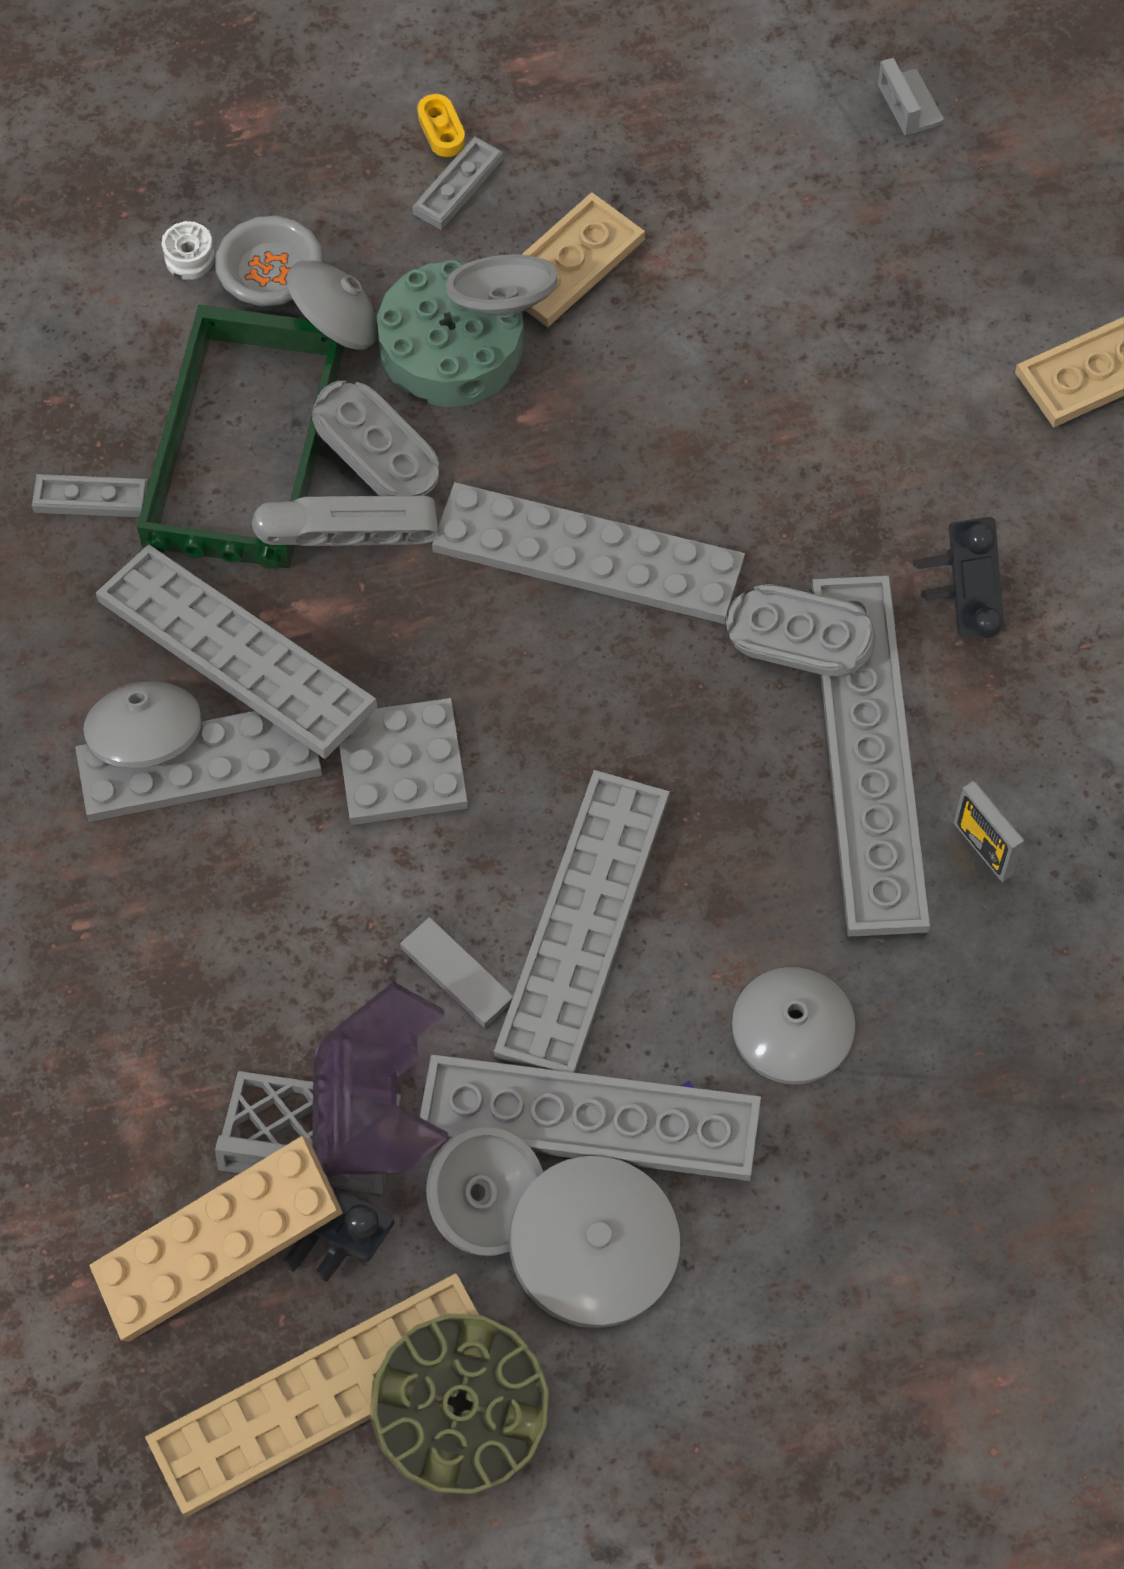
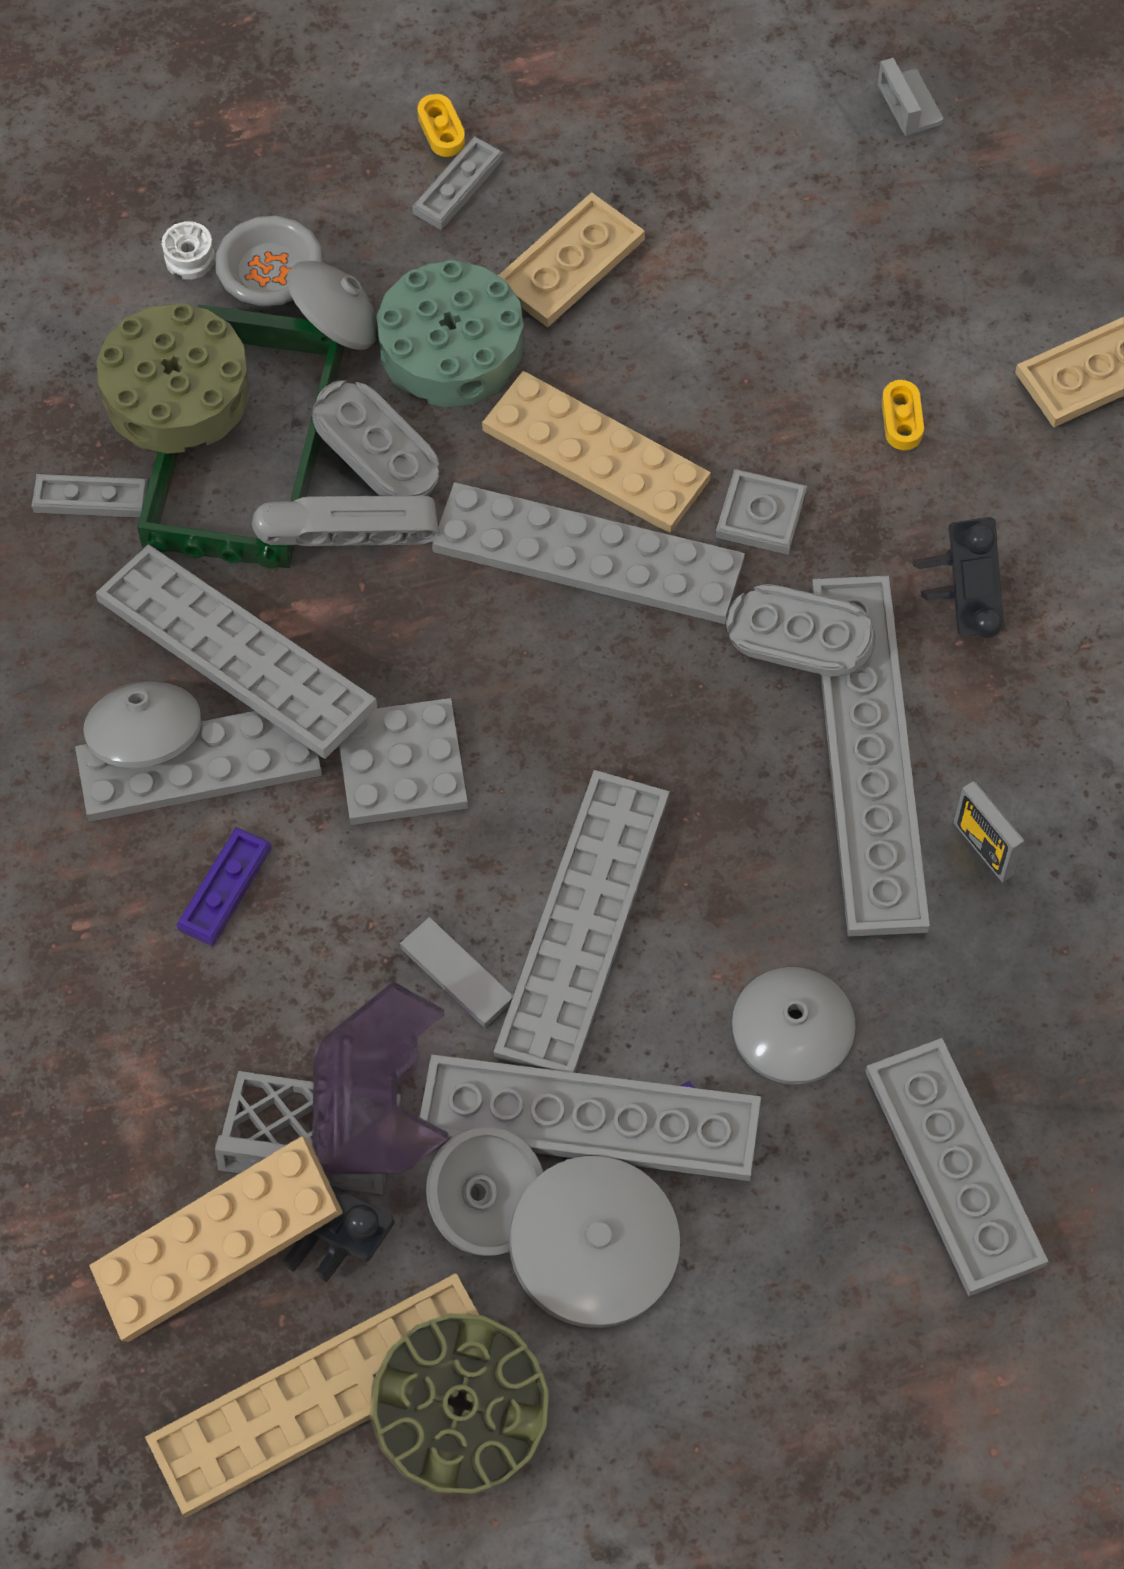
(173, 377): none -> olive brick
(224, 886): none -> dark purple tile
(502, 284): light grey dish -> none
(596, 451): none -> tan plate
(761, 511): none -> light grey tile
(902, 418): none -> yellow plate
(956, 1167): none -> light grey plate

